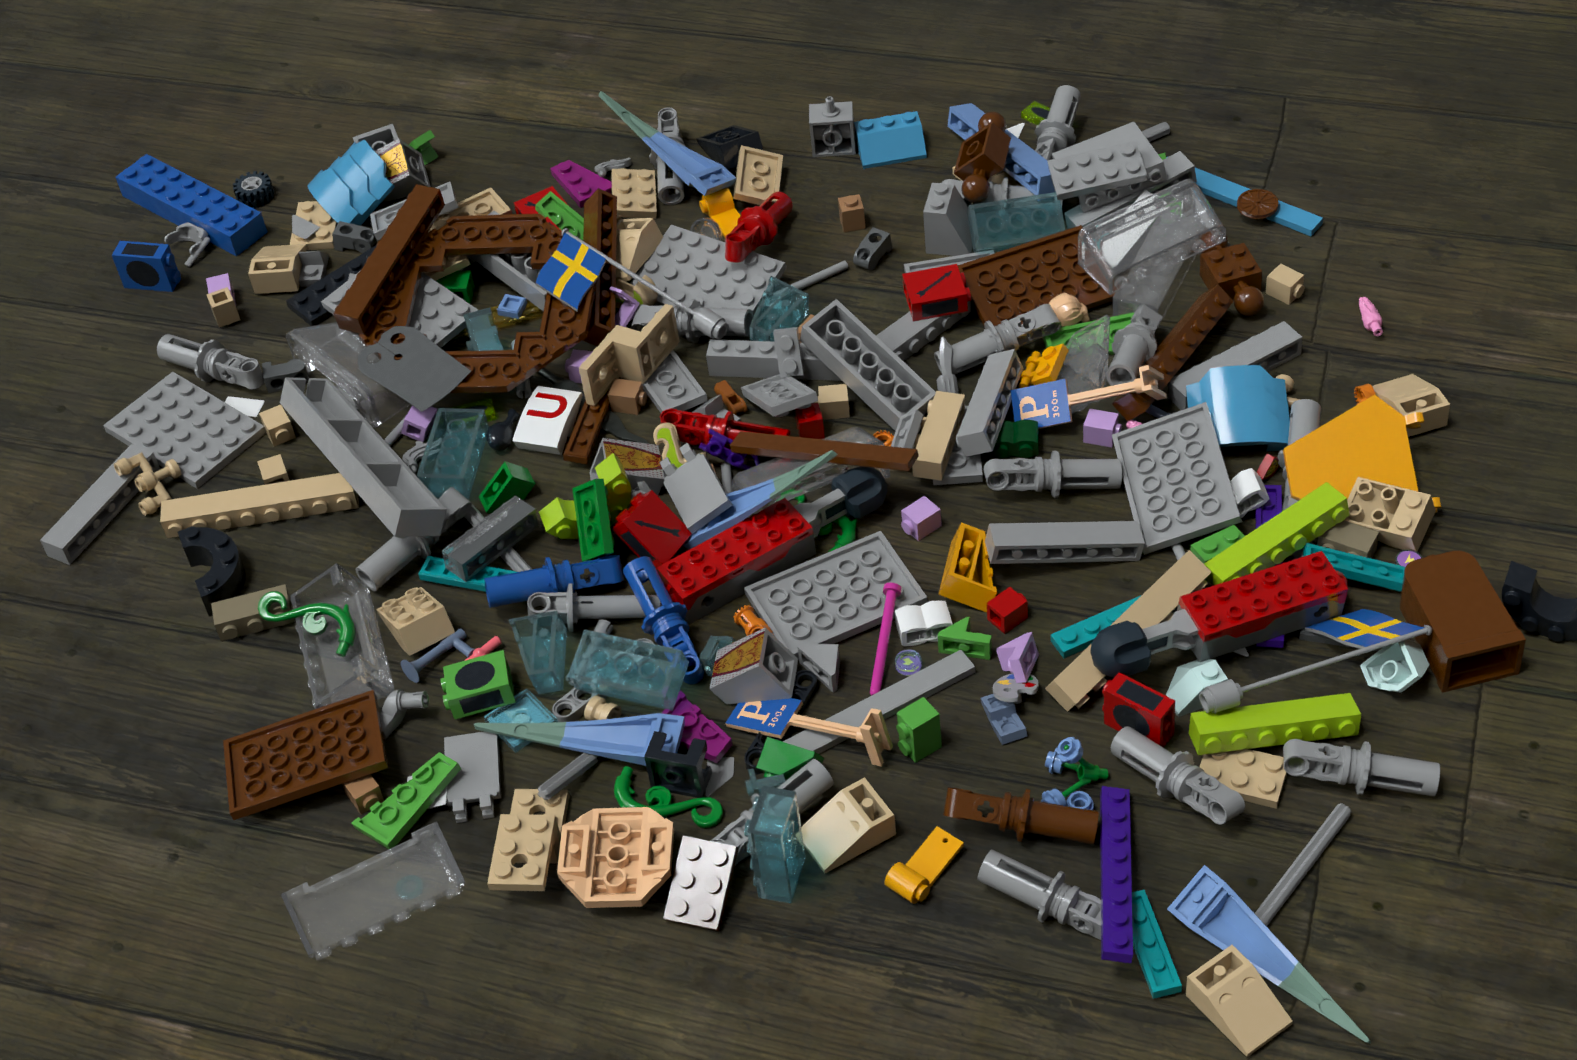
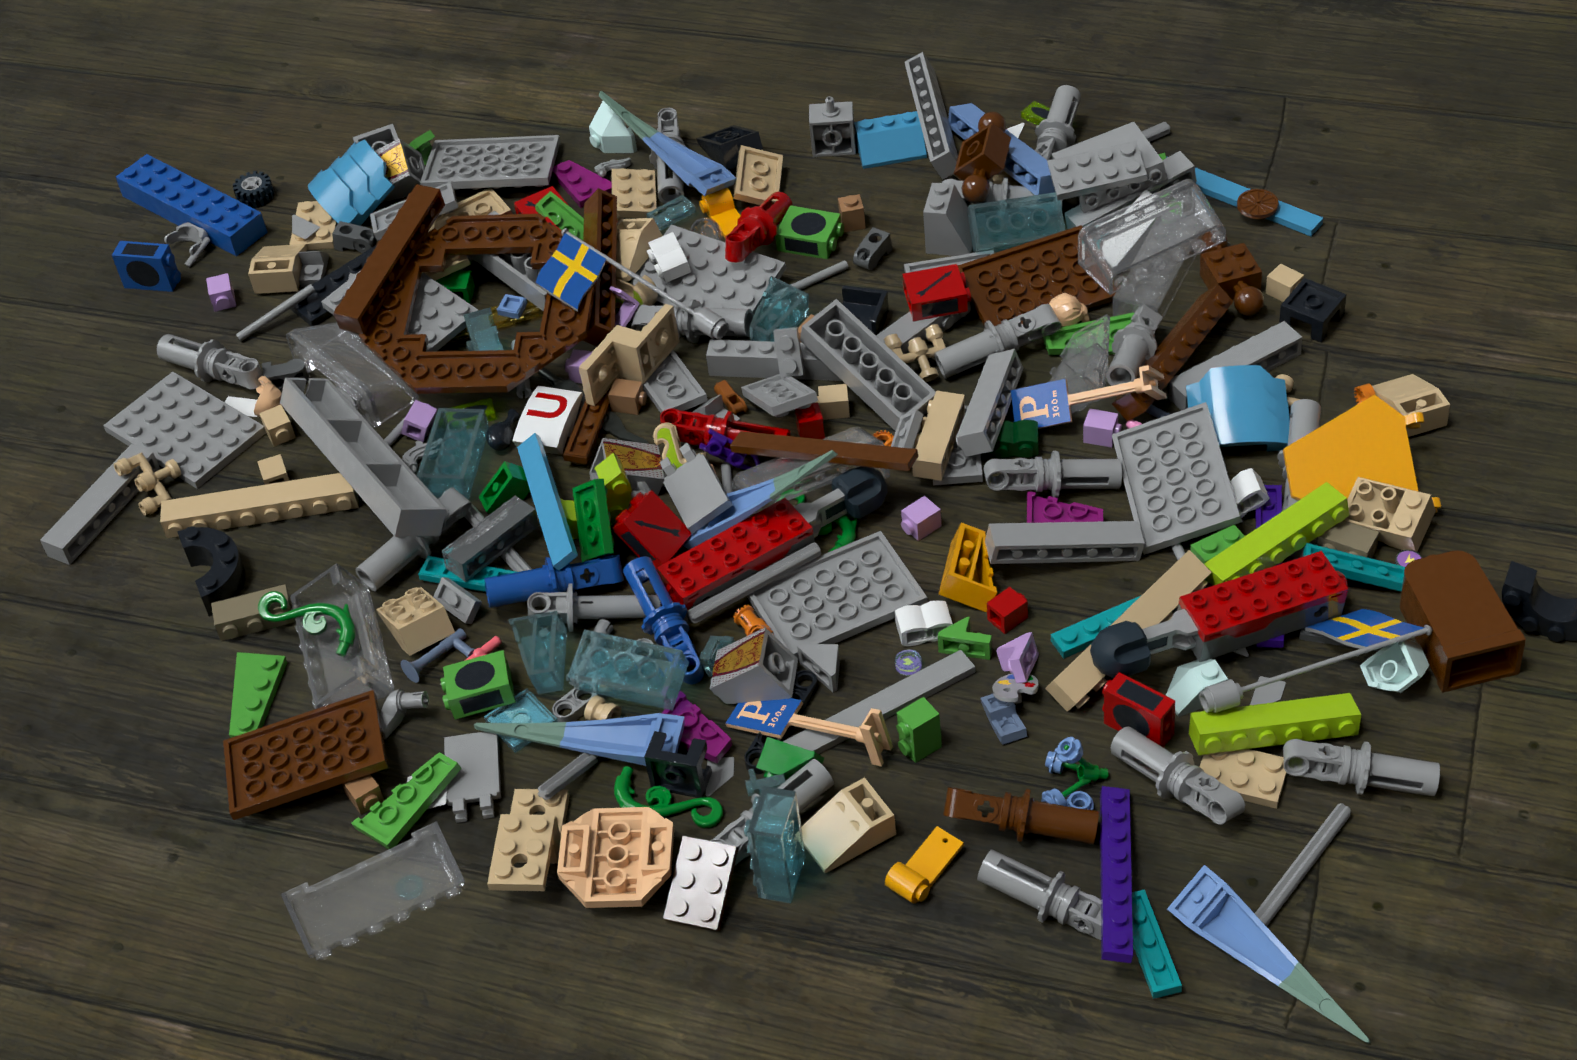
(223, 307): tan brick -> none
(254, 690): none -> bright green wing
(269, 396): none -> light nougat piece
(273, 314): none -> light grey bar
(422, 373): dark grey piece -> none
(457, 600): none -> light grey plate
(492, 162): none -> light grey plate
(547, 502): none -> dark azure tile
(610, 132): none -> light aqua slope
(669, 257): none -> white brick
(672, 212): none -> clear light blue plate
(754, 583): none -> light grey axle
(809, 232): none -> bright green brick
(867, 305): none -> black panel
(891, 591): dark pink bar -> none
(919, 351): none -> tan piece
(932, 115): none -> light grey brick
(947, 381): light grey piece -> none
(1043, 368): light orange plate -> none
(1050, 510): none -> magenta wing
(1237, 1000): tan slope -> none
(1268, 467): tile -> none
(1268, 693): none -> light grey sticker
(1313, 305): none -> black panel
(1371, 318): bright pink piece -> none

